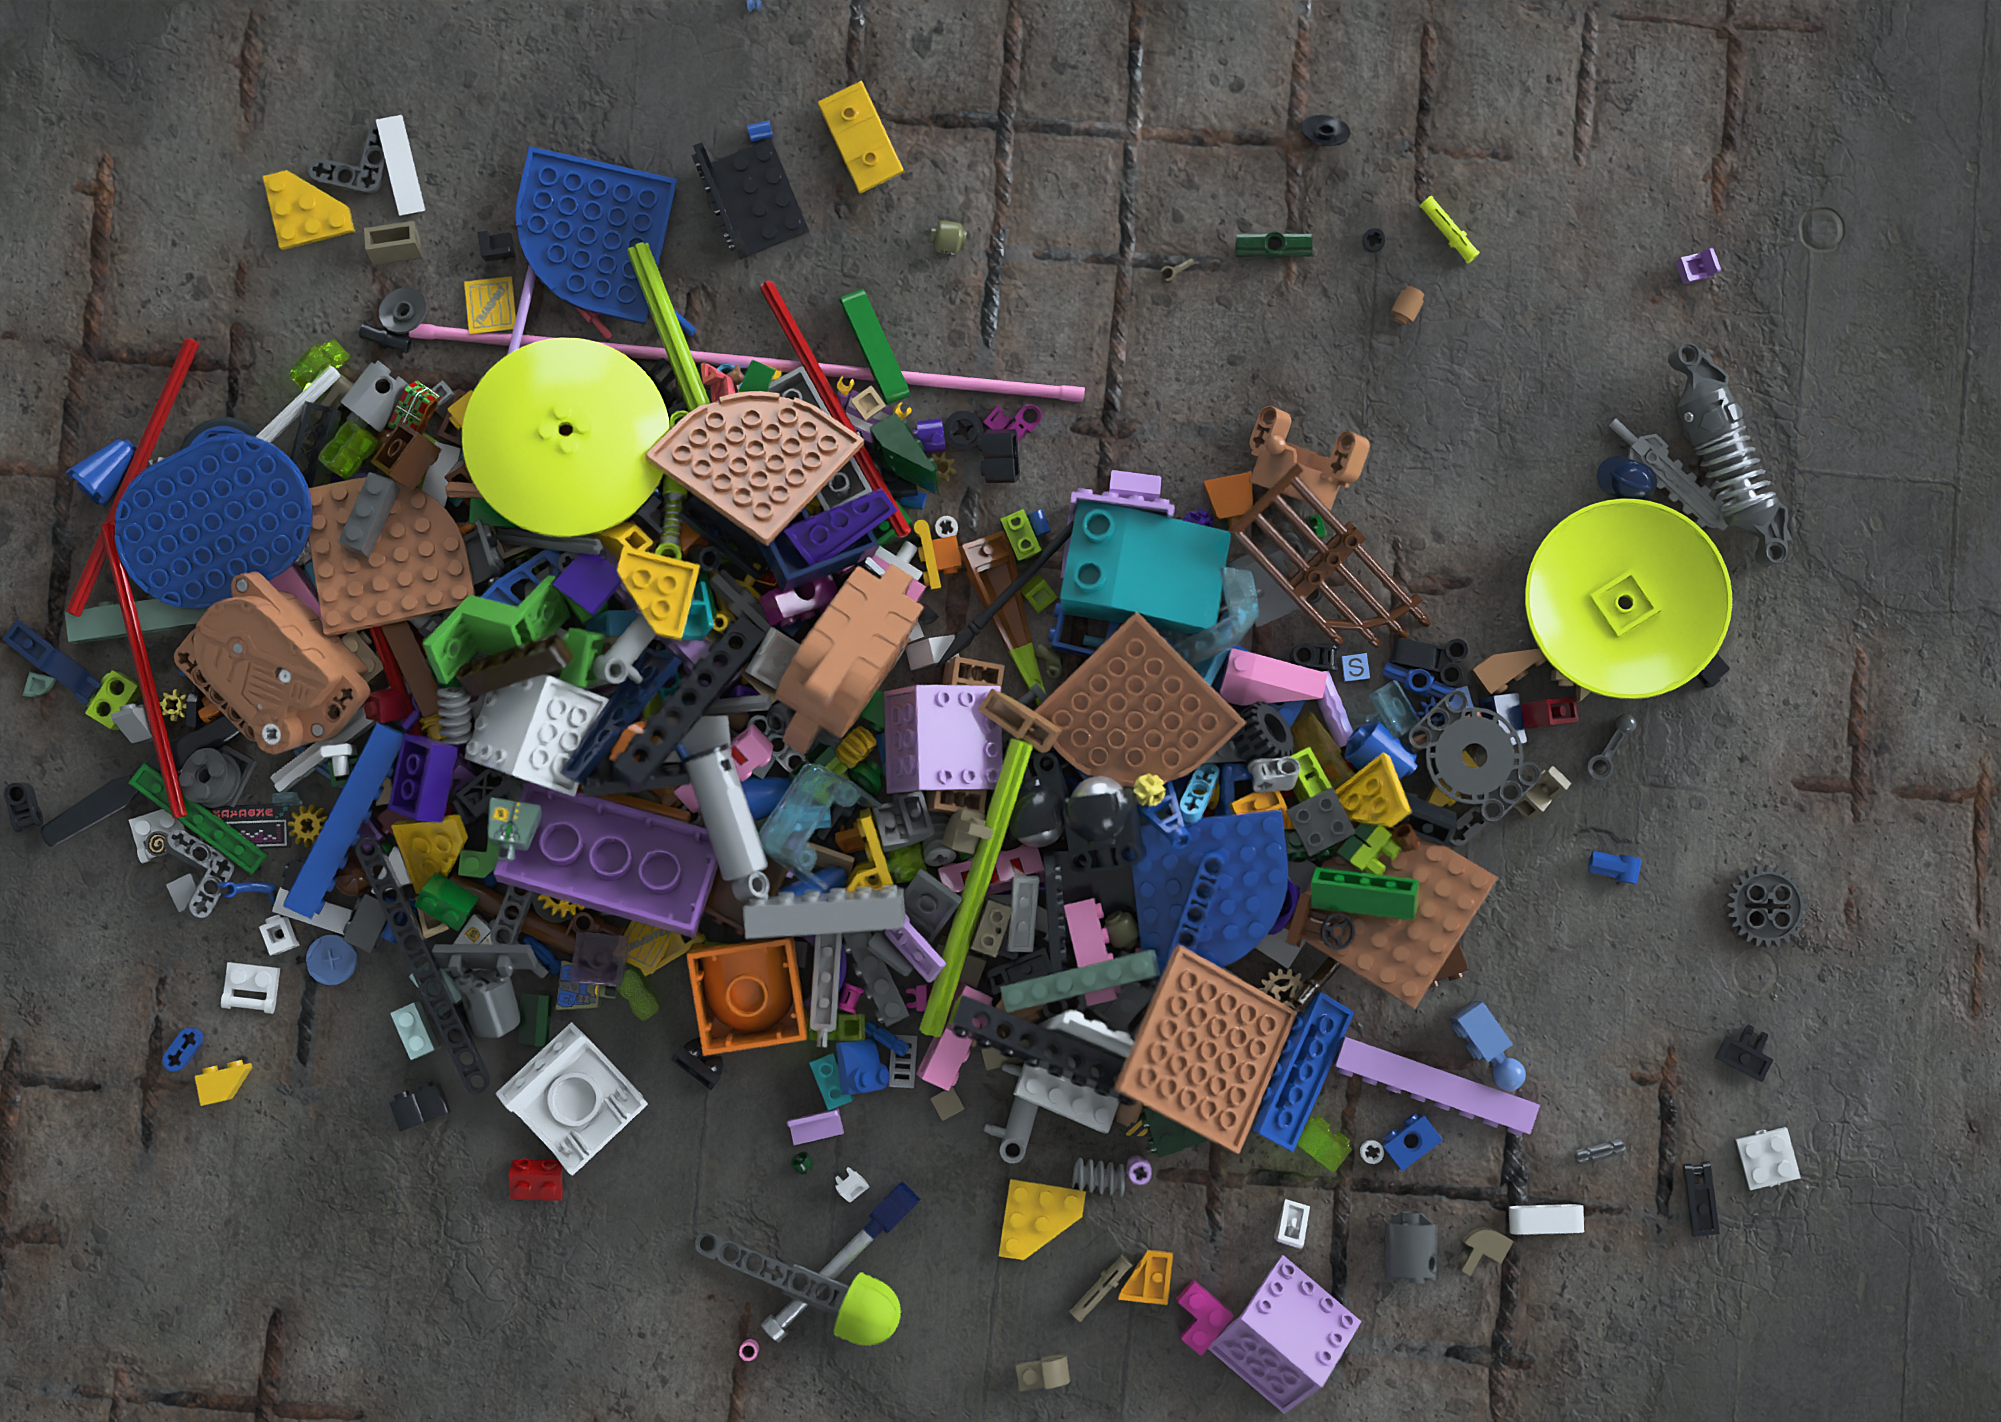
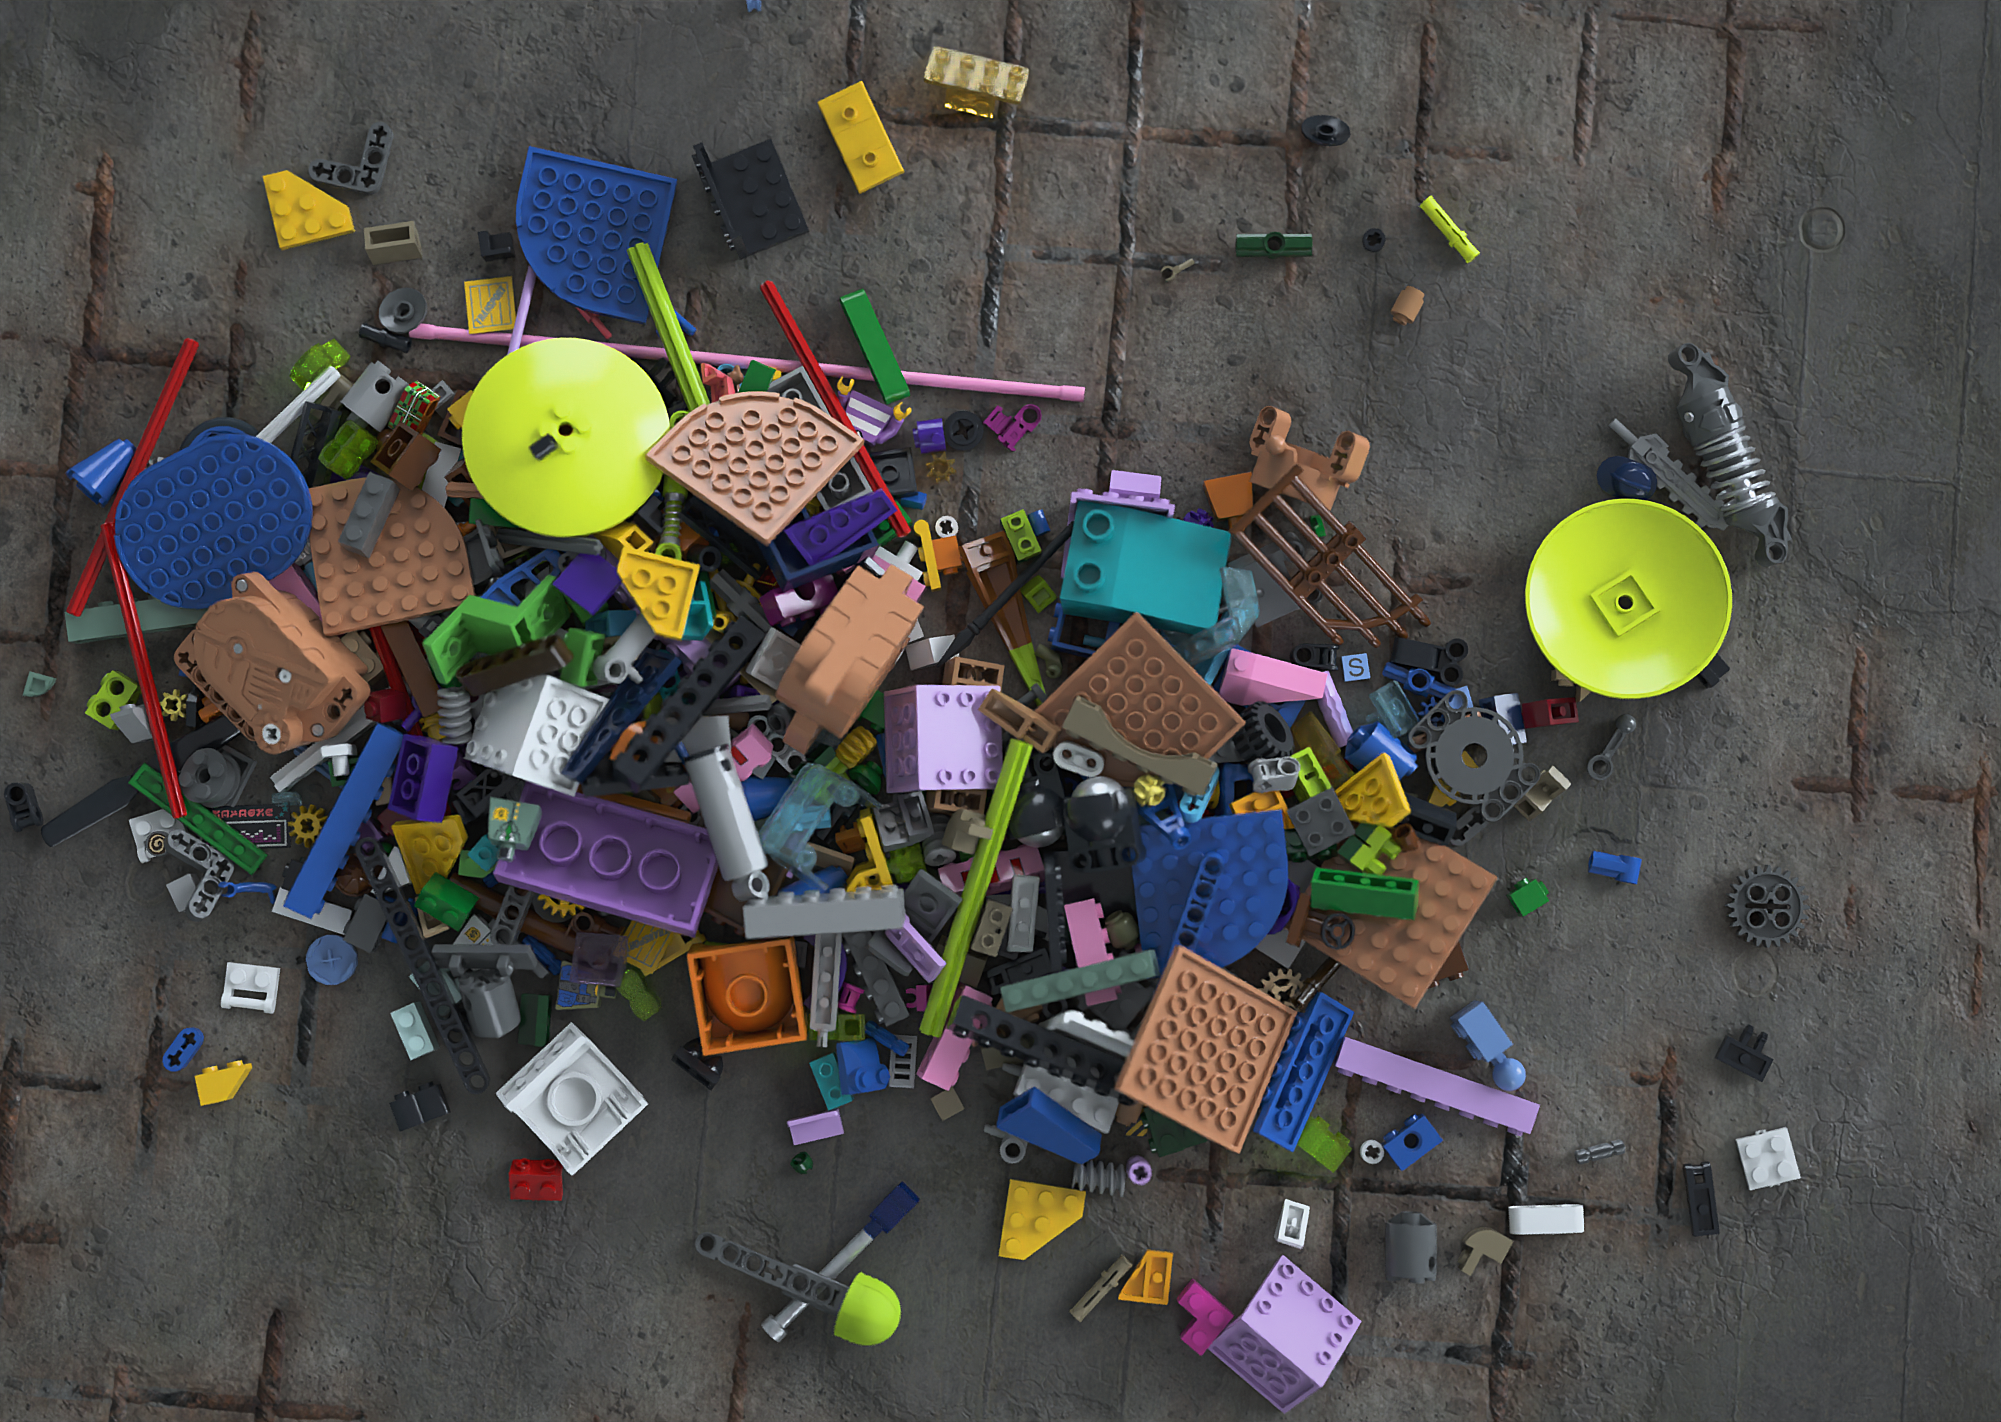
(51, 660): dark blue piece -> none
(269, 932): white brick -> none
(400, 165): white sticker -> none
(484, 853): none -> teal brick
(544, 446): none -> black hinge
(744, 1355): bright pink hinge -> none
(760, 131): blue hinge -> none
(851, 1186): white tile -> none
(868, 403): tan plate -> none
(903, 453): dark green slope -> none
(927, 615): black hinge -> none
(948, 237): olive head -> none
(975, 81): none -> clear yellow bracket
(1000, 456): black brick -> none
(1045, 1373): dark tan brick -> none
(1049, 1125): none -> blue slope
(1078, 760): none -> white plate
(1186, 770): none -> dark tan arch
(1501, 668): medium nougat slope -> none
(1528, 896): none -> green brick
(1698, 266): medium lavender bracket -> none

